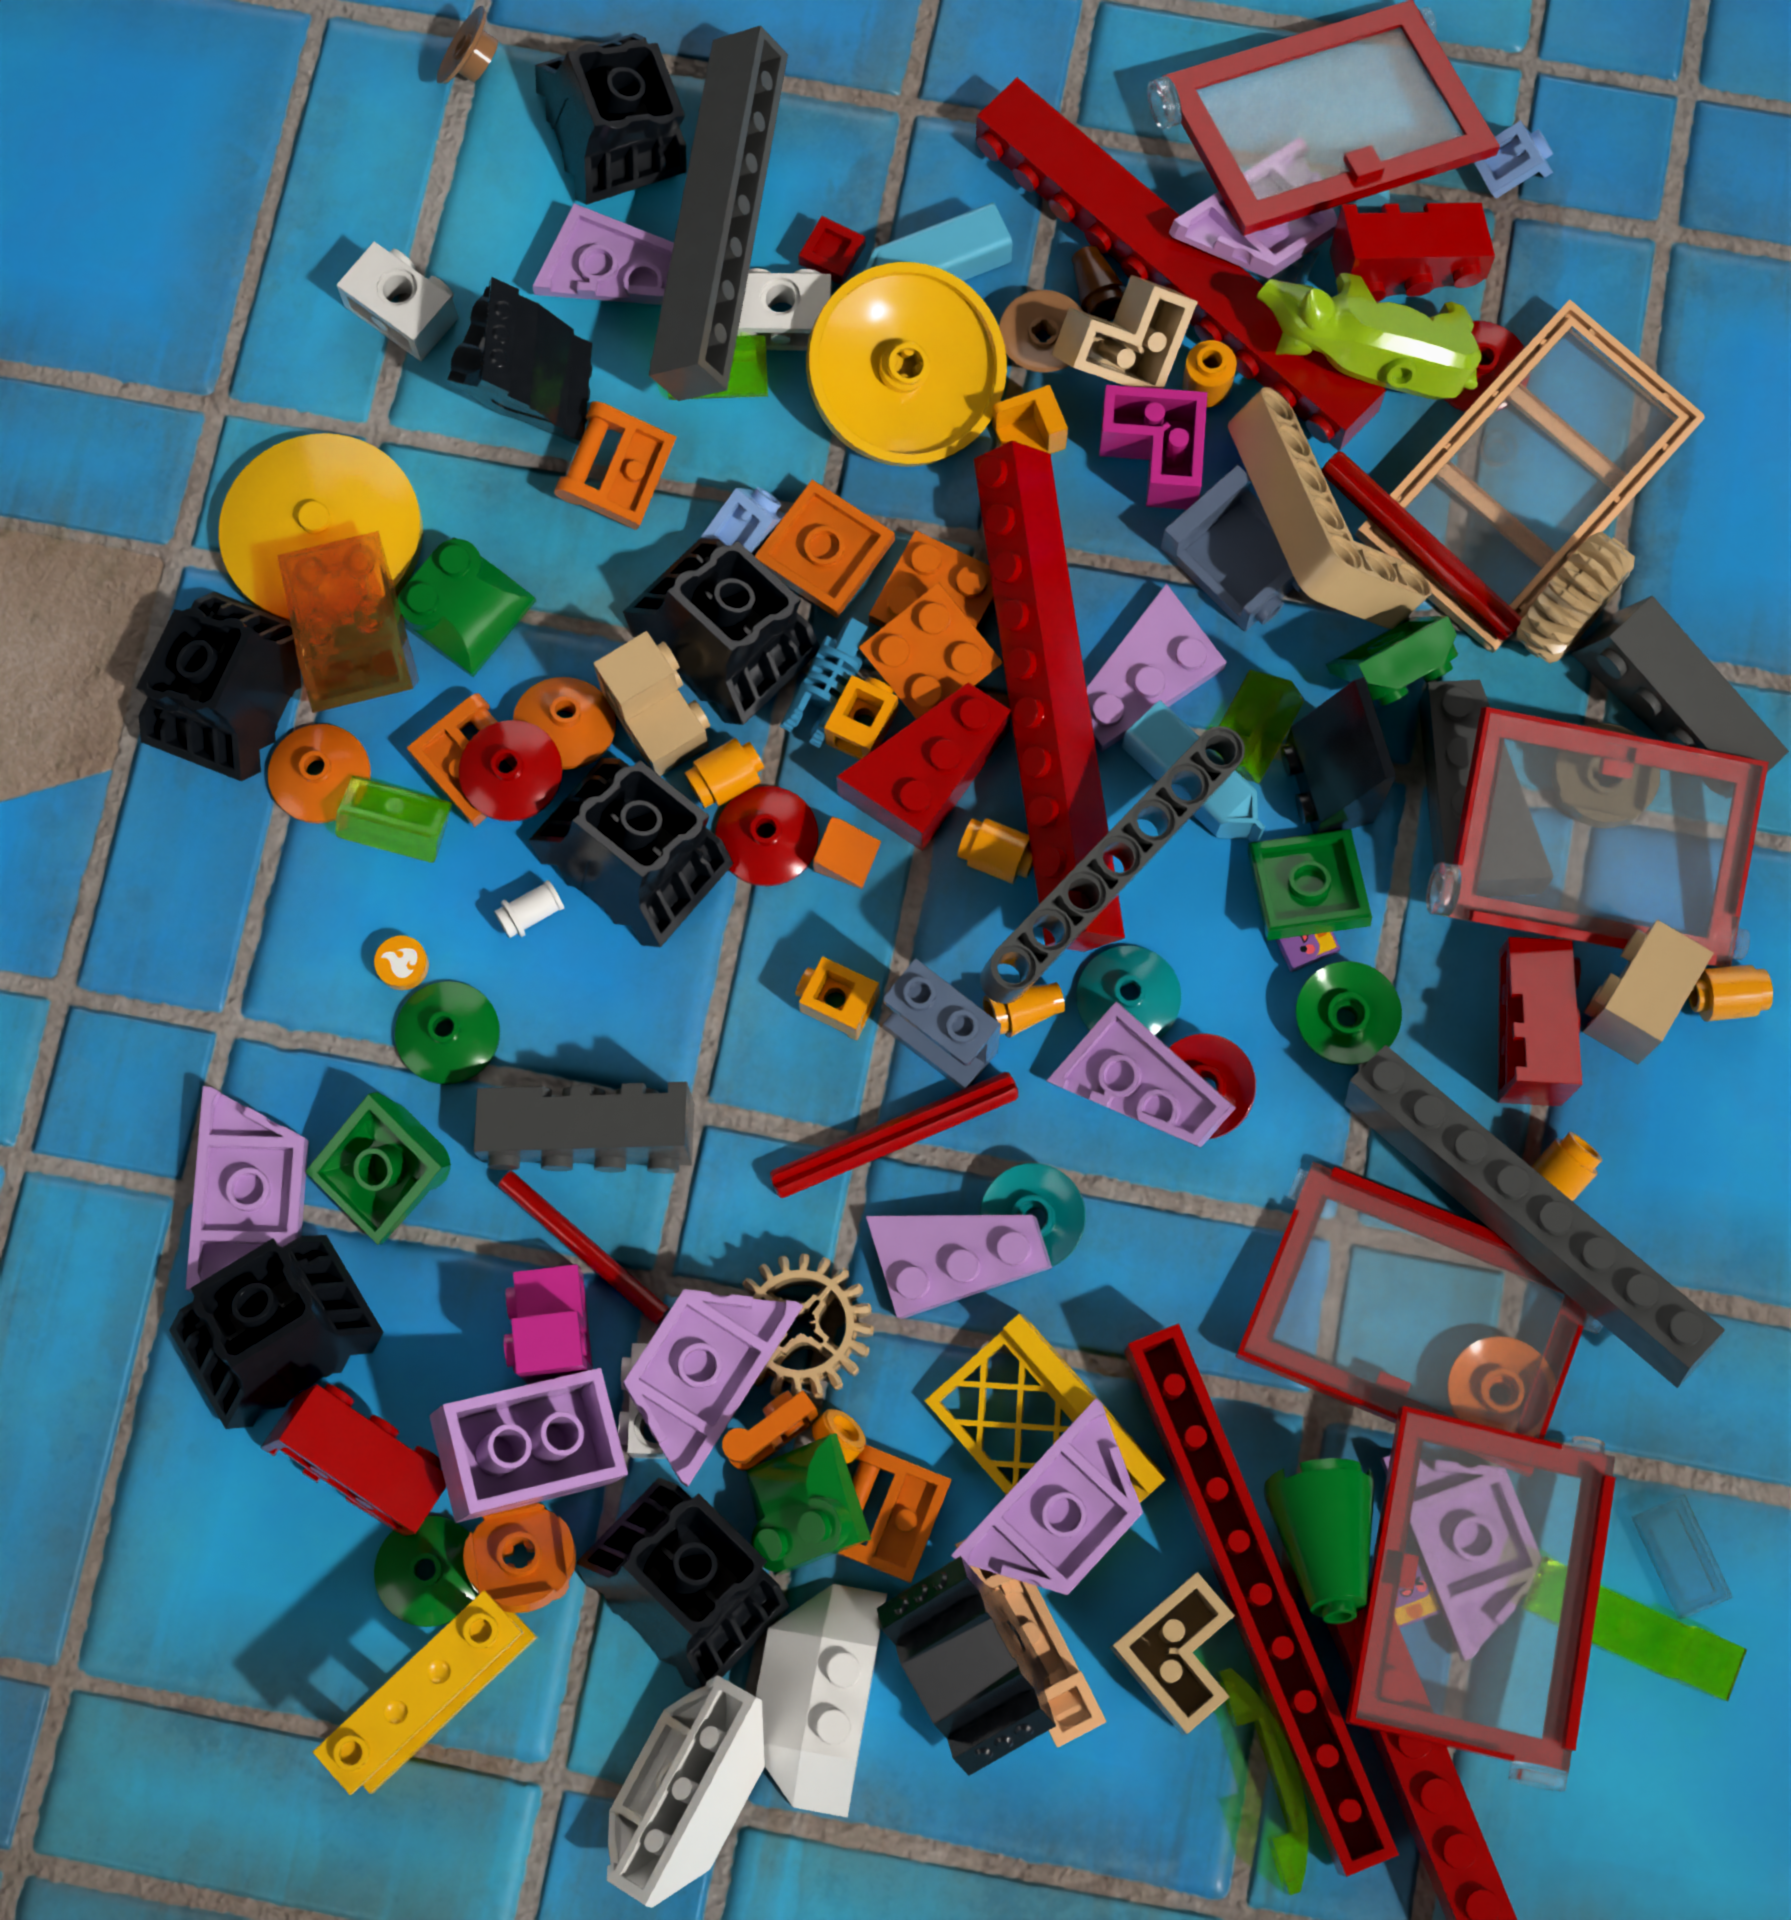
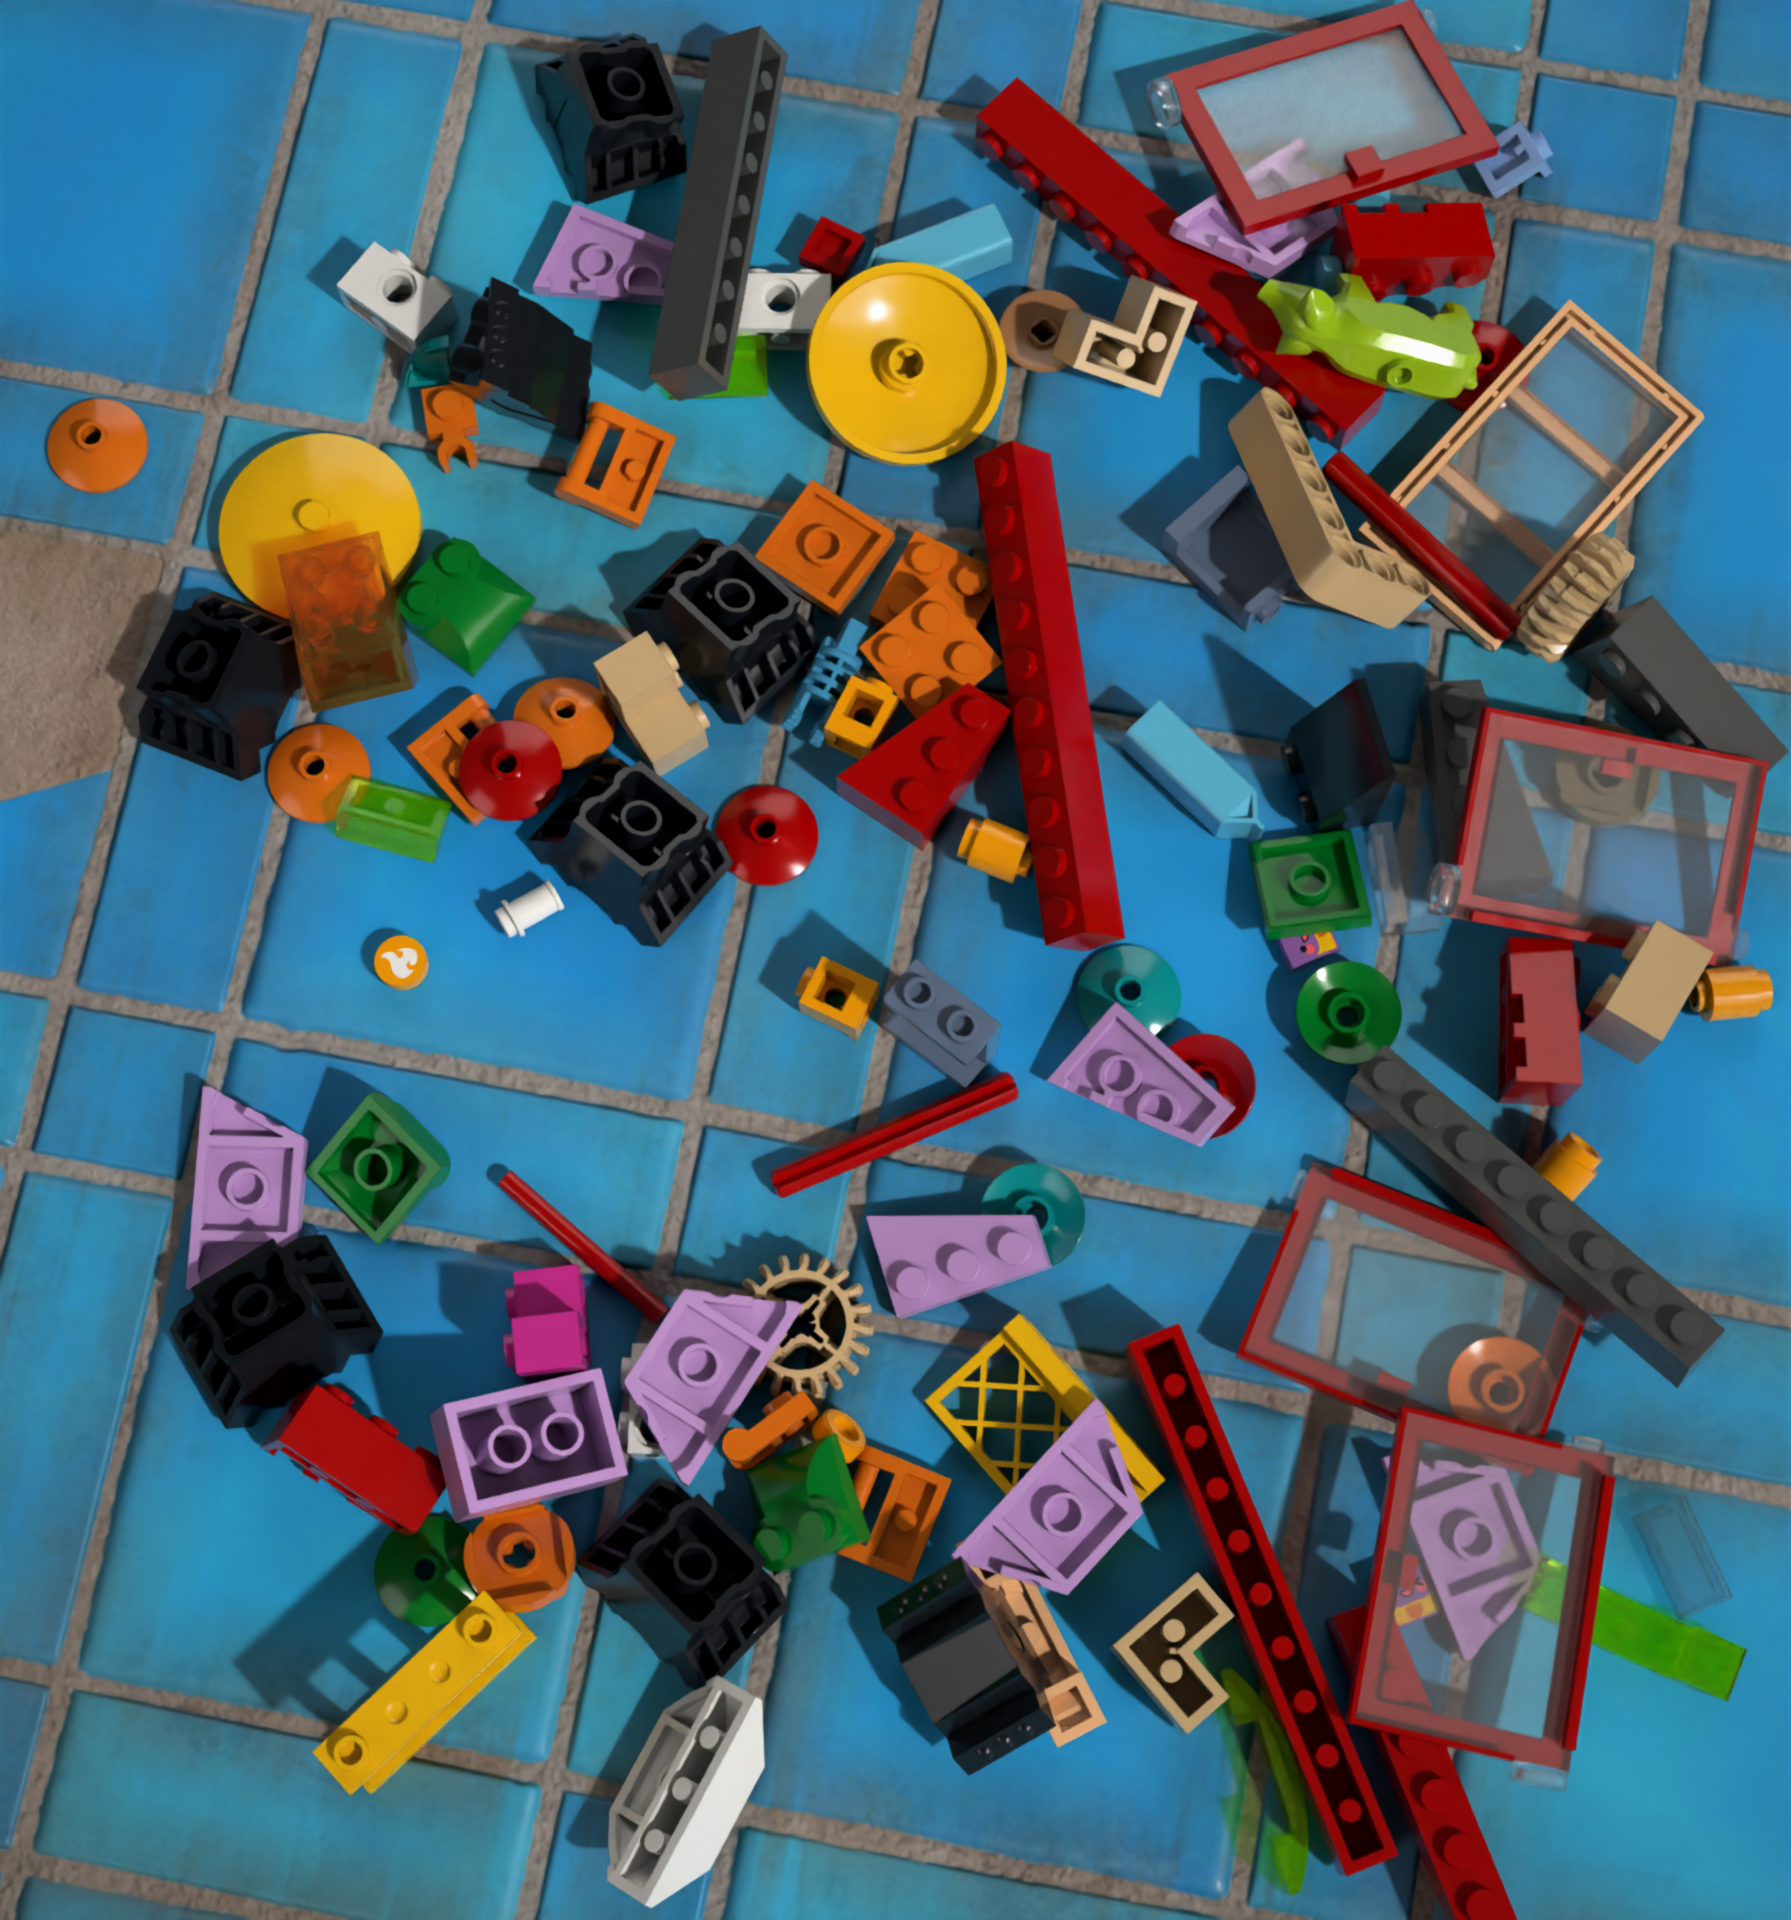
(109, 461): none -> orange dish
(429, 364): none -> teal tile
(450, 419): none -> orange plate
(463, 1051): green dish -> none
(469, 50): medium nougat piece -> none
(585, 1127): dark grey wedge -> none
(724, 773): light orange brick -> none
(746, 518): light blue bracket -> none
(817, 1695): white wedge -> none
(846, 853): orange slope -> none
(1031, 420): light orange panel -> none
(1033, 1007): light orange cone -> none
(1097, 283): reddish brown cone -> none
(1100, 883): dark grey beam -> none
(1156, 661): lavender wing -> none
(1160, 428): dark pink brick -> none
(1210, 369): light orange brick -> none
(1262, 718): clear neon green slope -> none
(1325, 273): none -> medium azure tile
(1326, 1532): green cone -> none
(1399, 879): none -> clear panel
(1400, 657): green slope -> none

